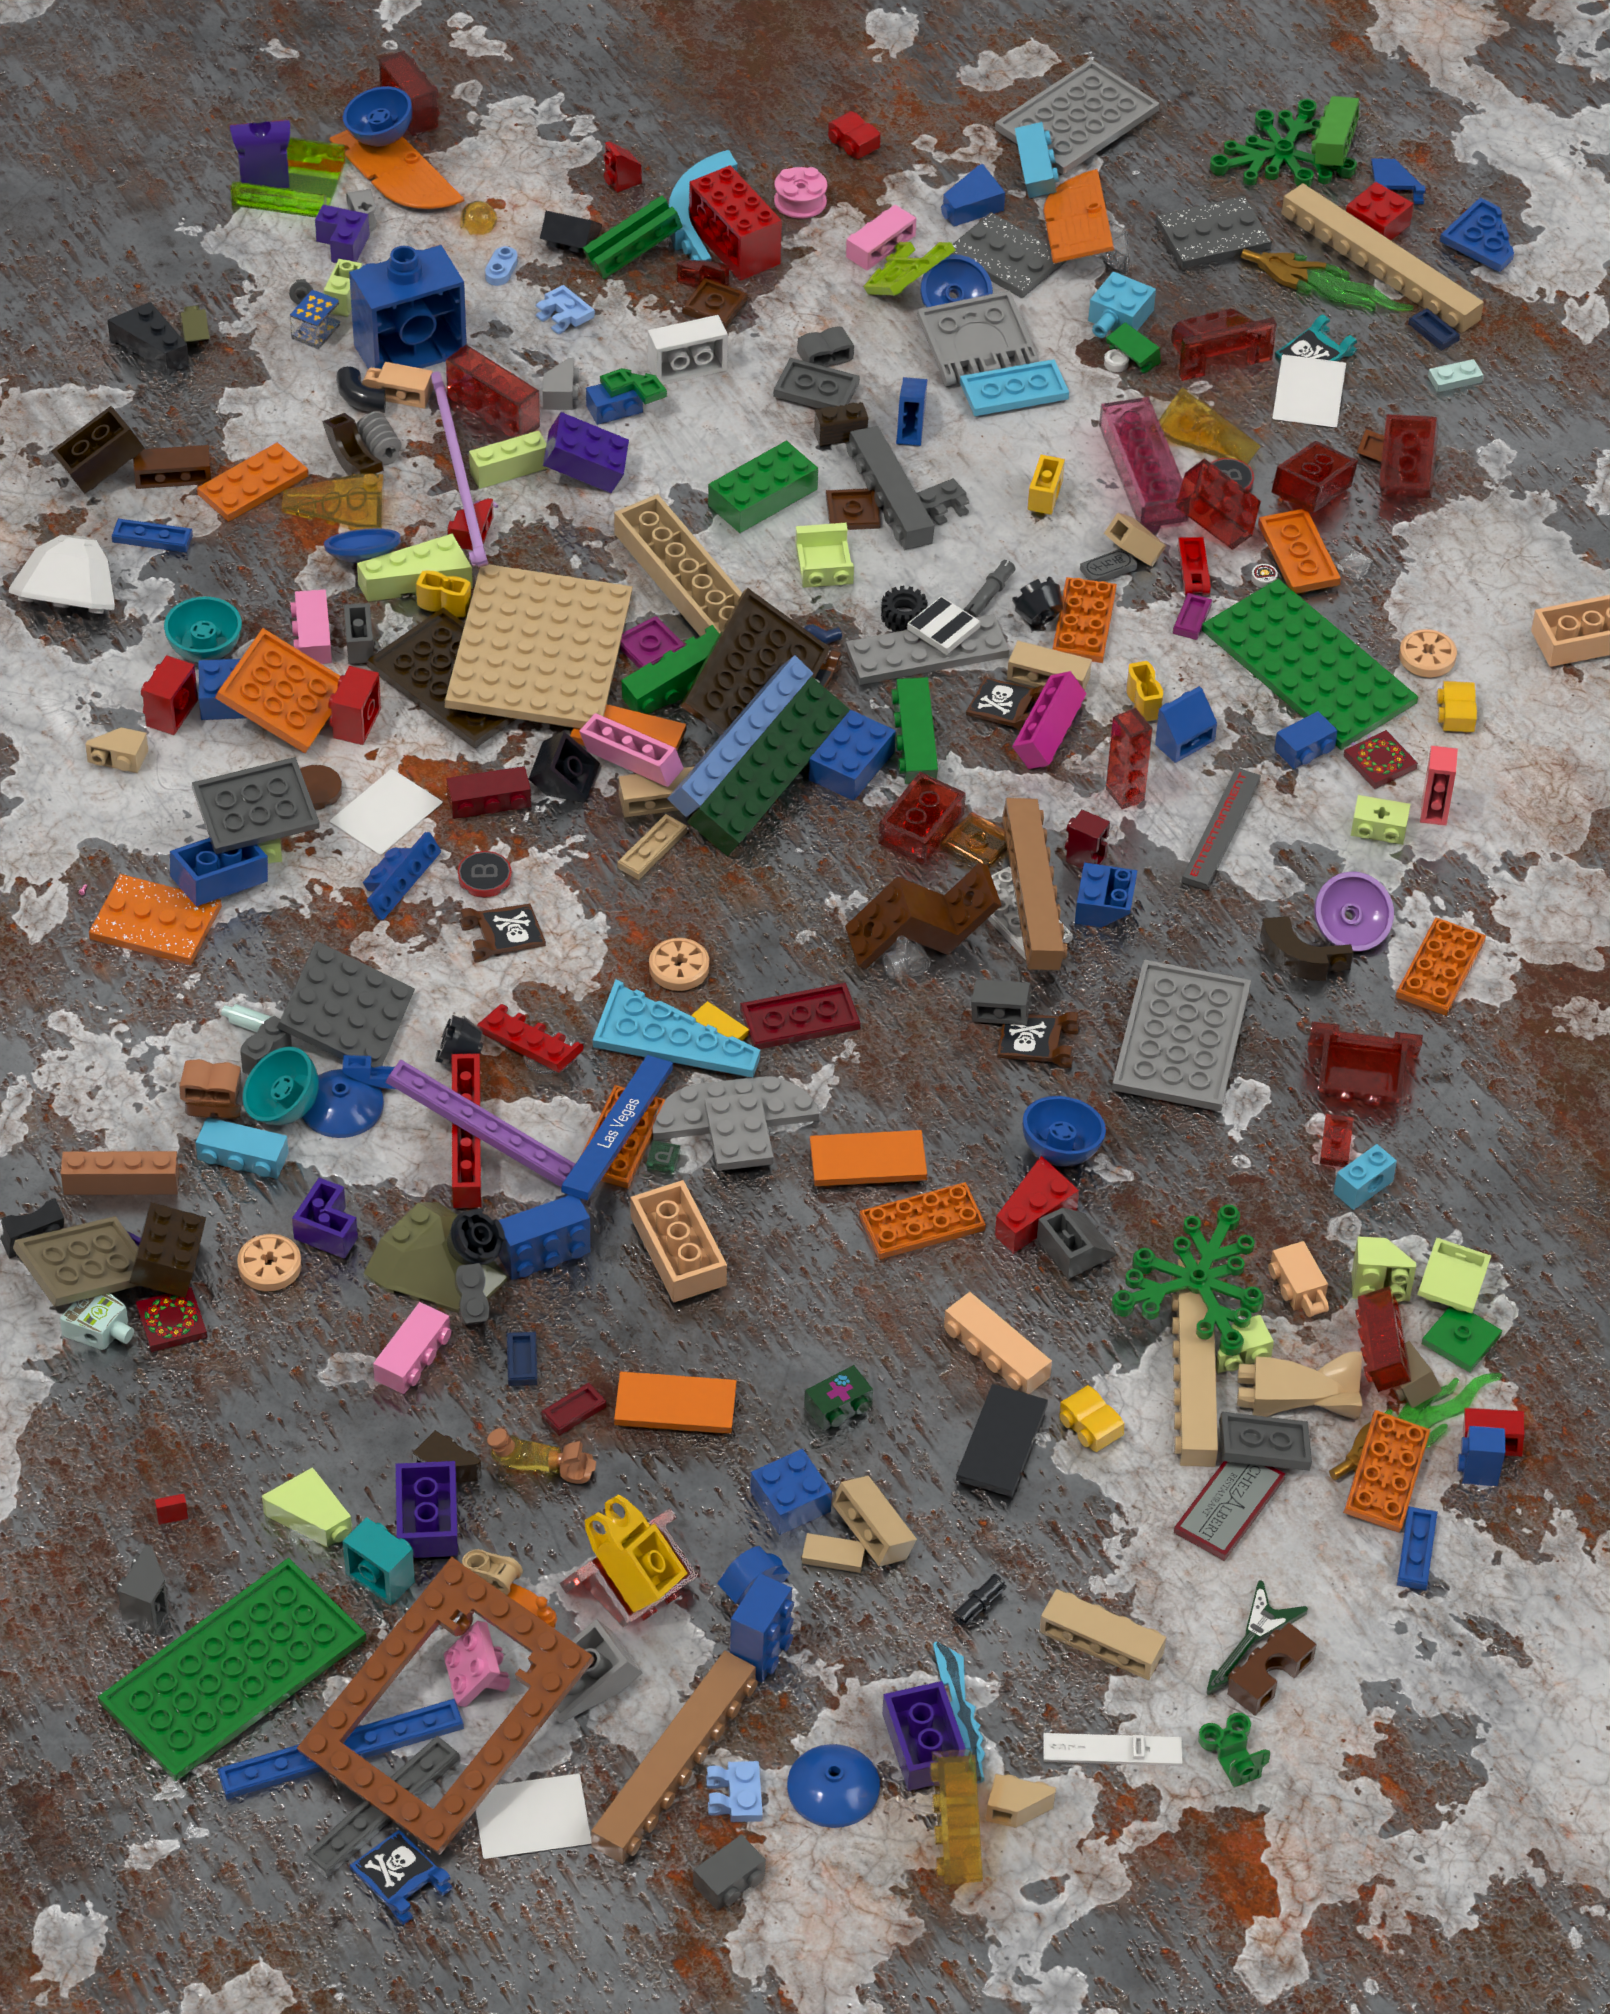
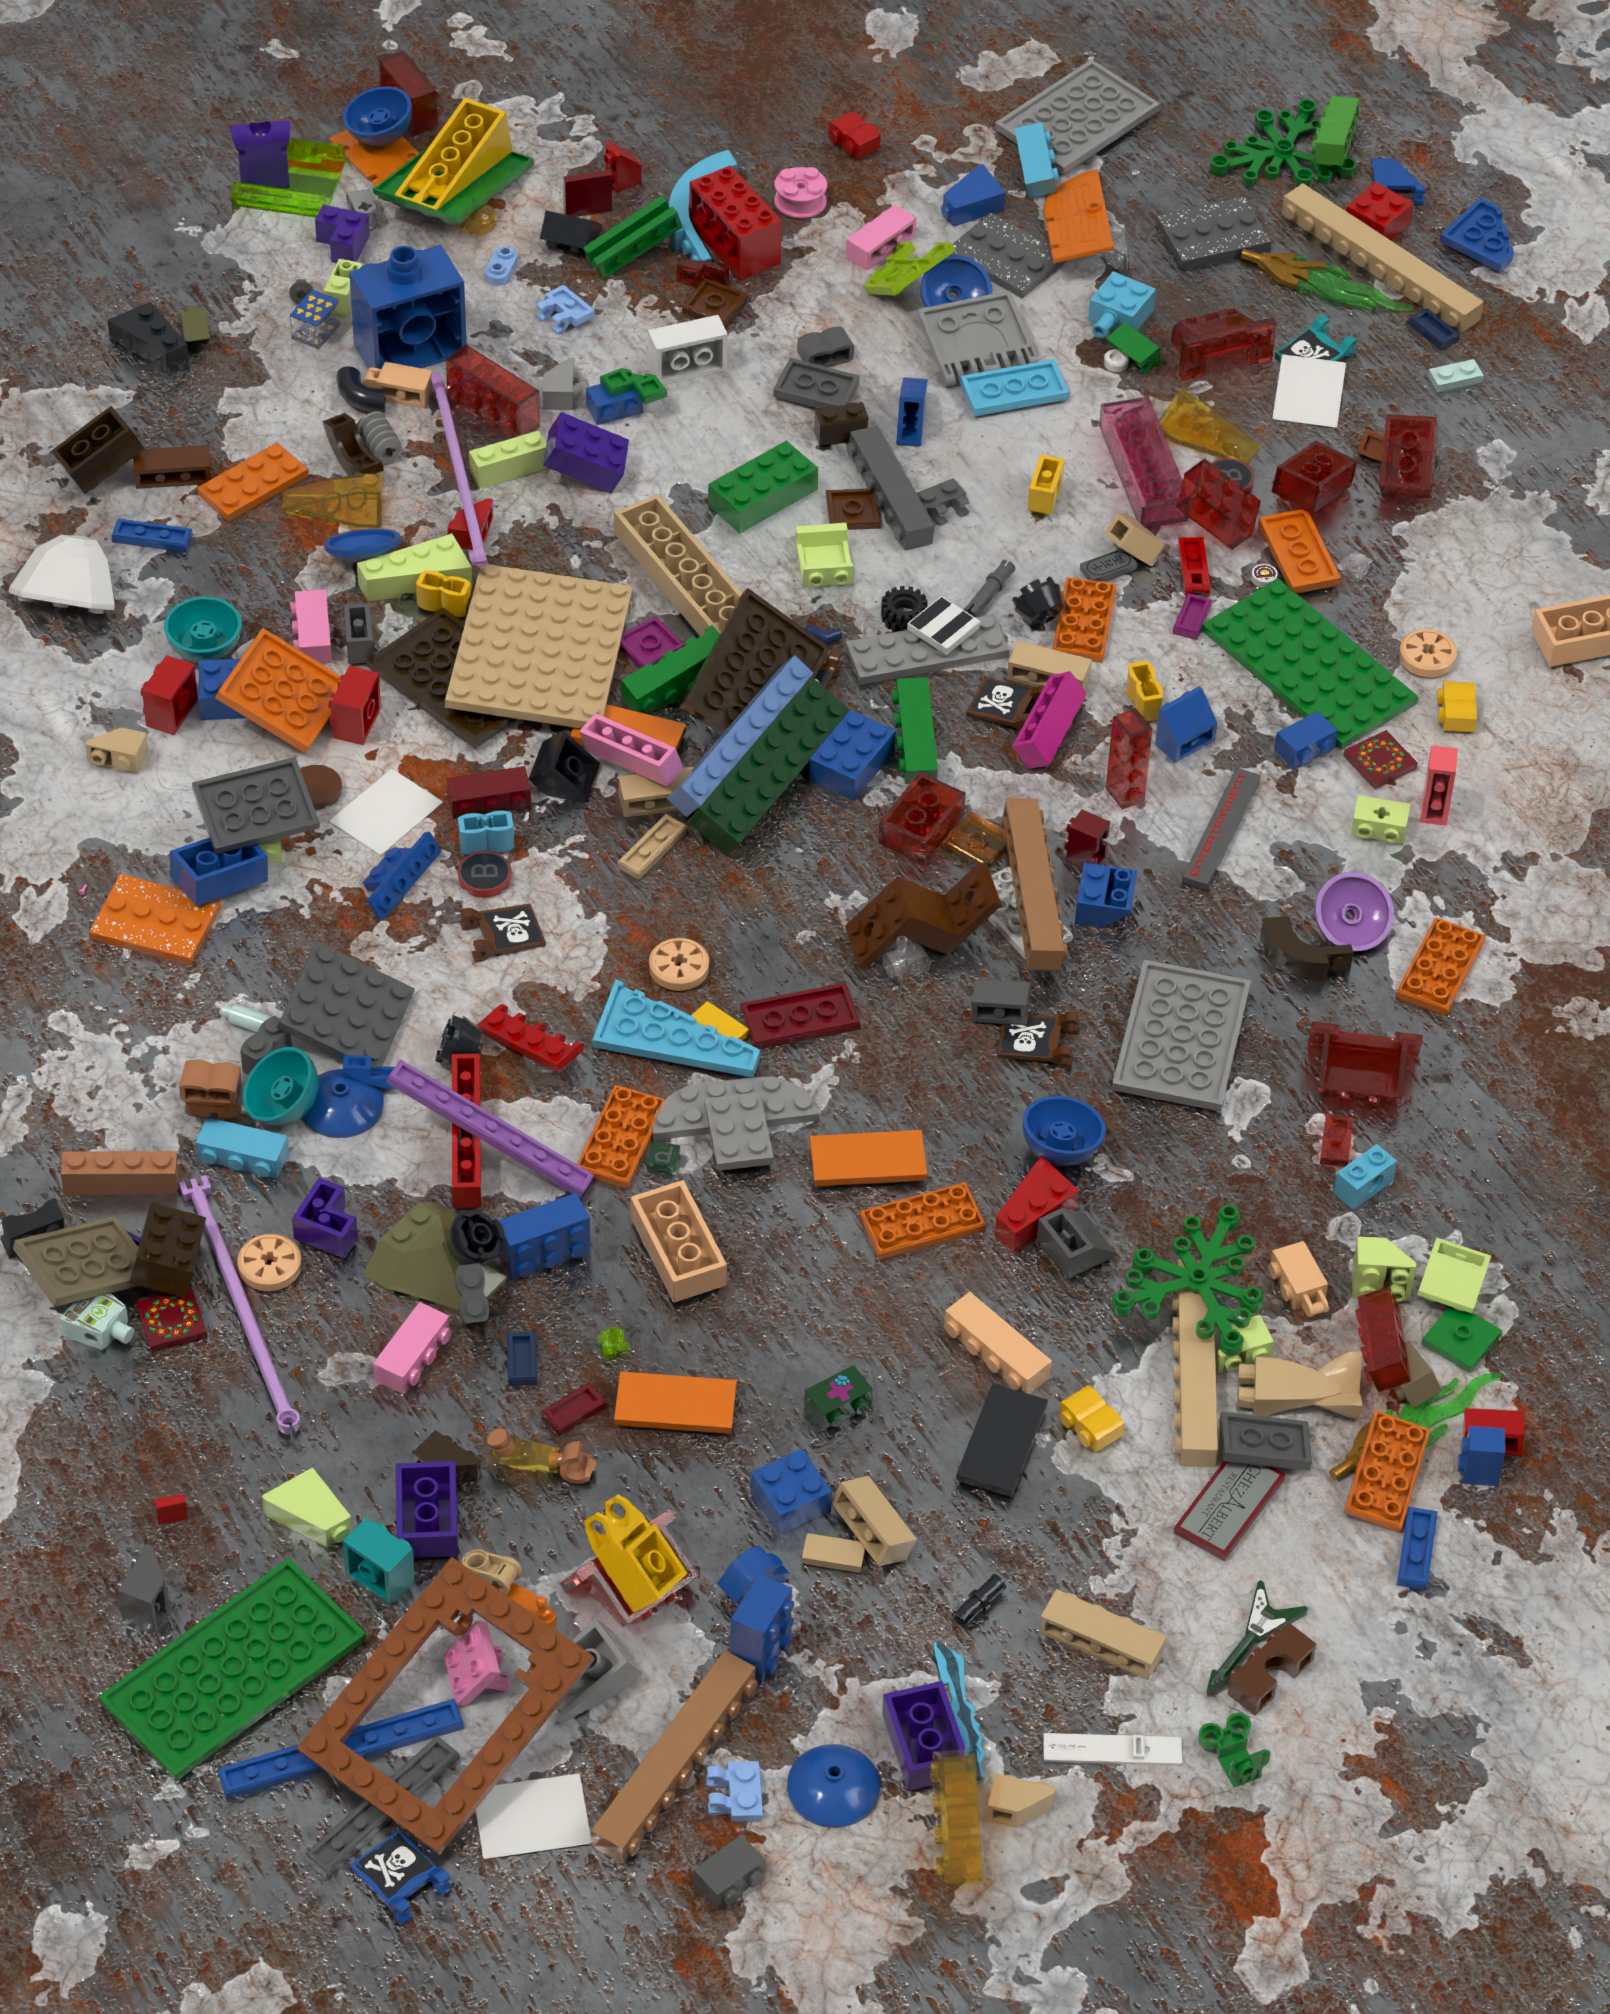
(283, 1408): none -> lavender hinge
(460, 167): none -> yellow piece
(486, 832): none -> medium azure brick
(587, 193): none -> dark red tile
(615, 1335): none -> clear neon green plate
(617, 1127): blue tile -> none

